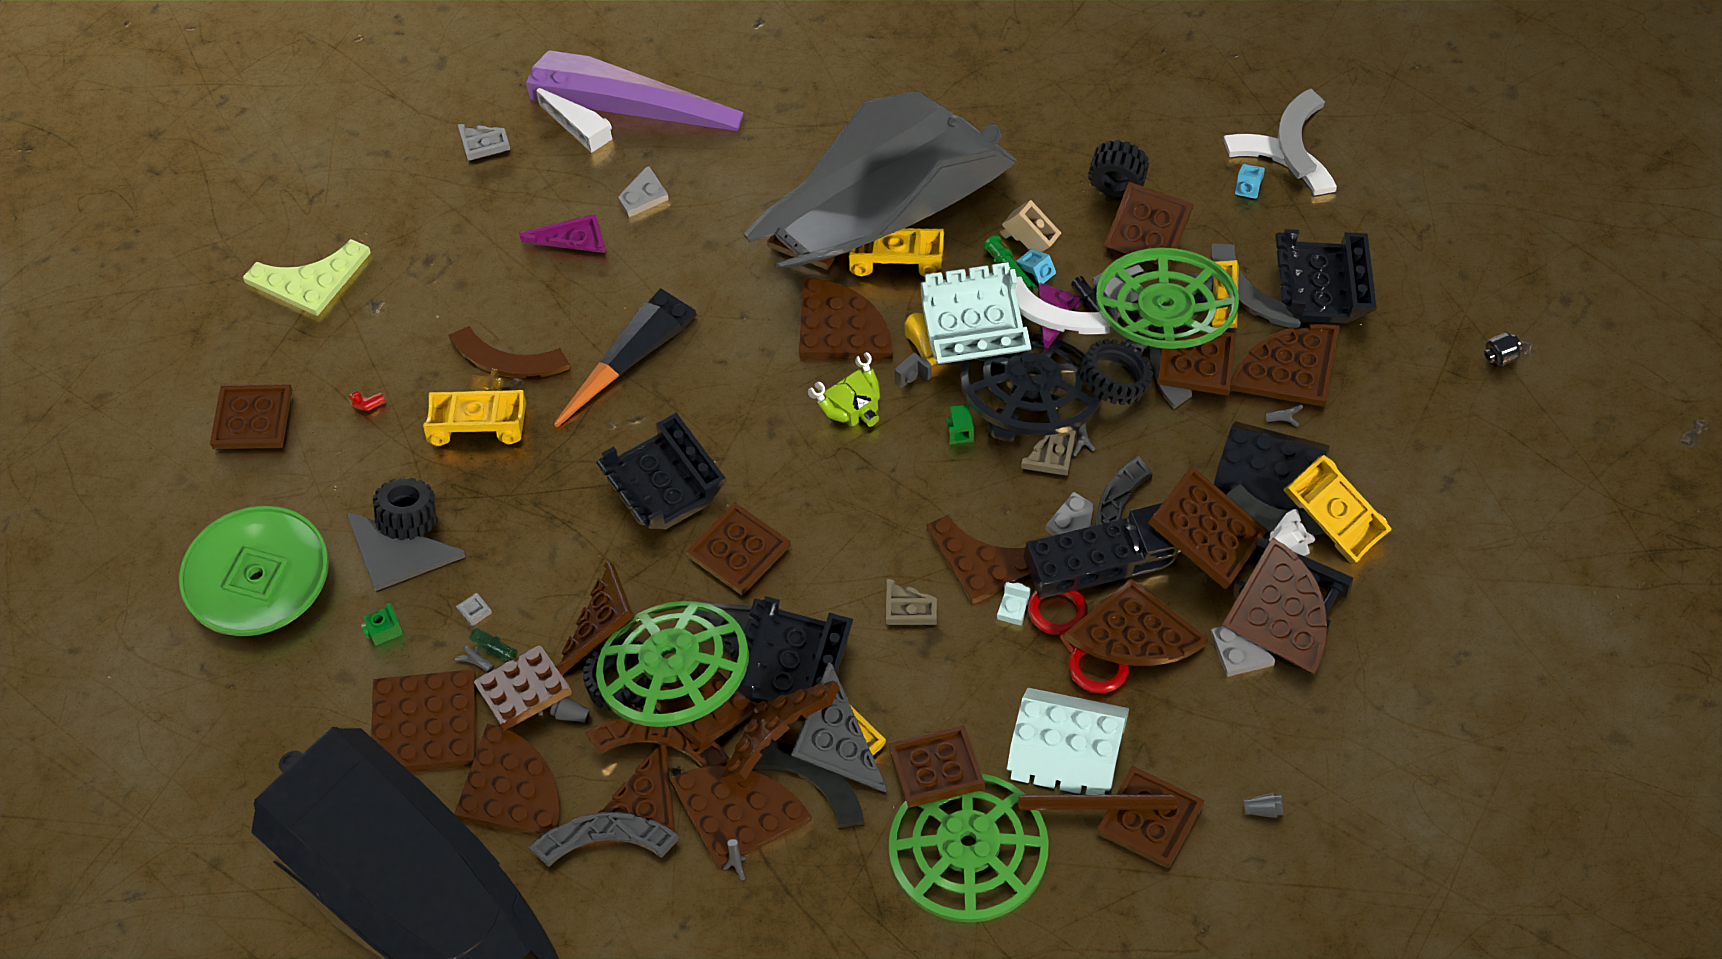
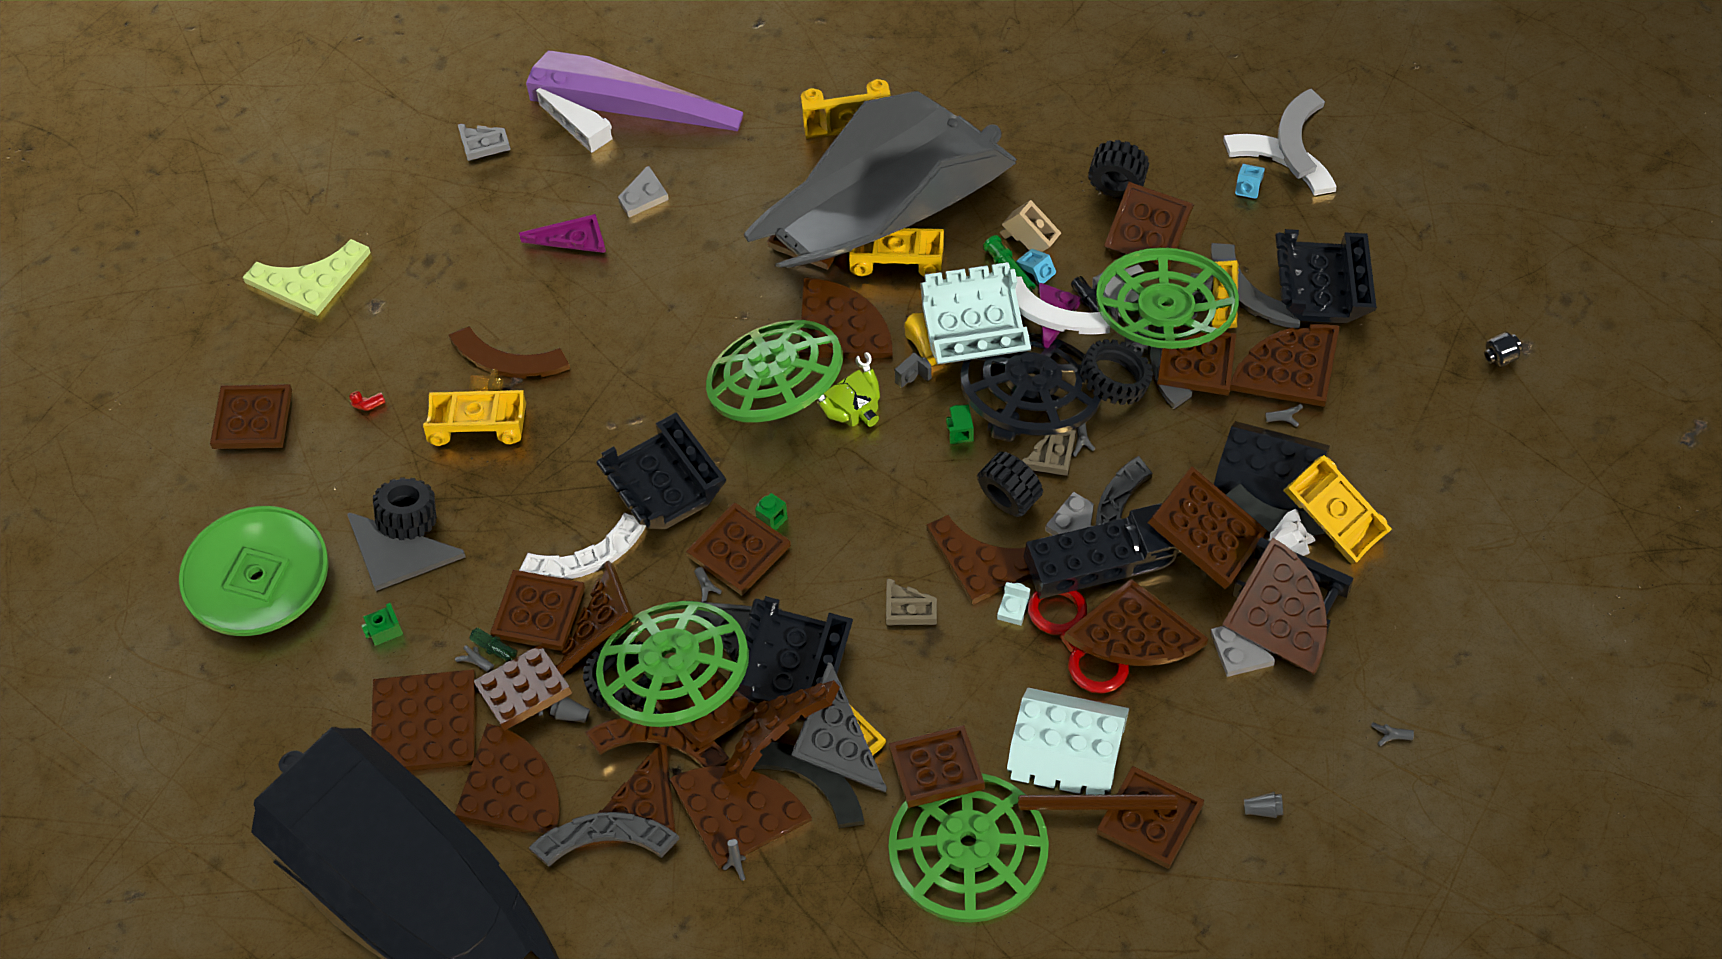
(474, 609): light grey tile -> none
(538, 610): none -> reddish brown plate
(590, 559): none -> white tile
(649, 328): black plate -> none
(705, 583): none -> dark grey bar
(761, 373): none -> bright green dish
(770, 507): none -> green brick
(832, 115): none -> yellow piece
(1010, 484): none -> black tyre
(1393, 733): none -> dark grey bar

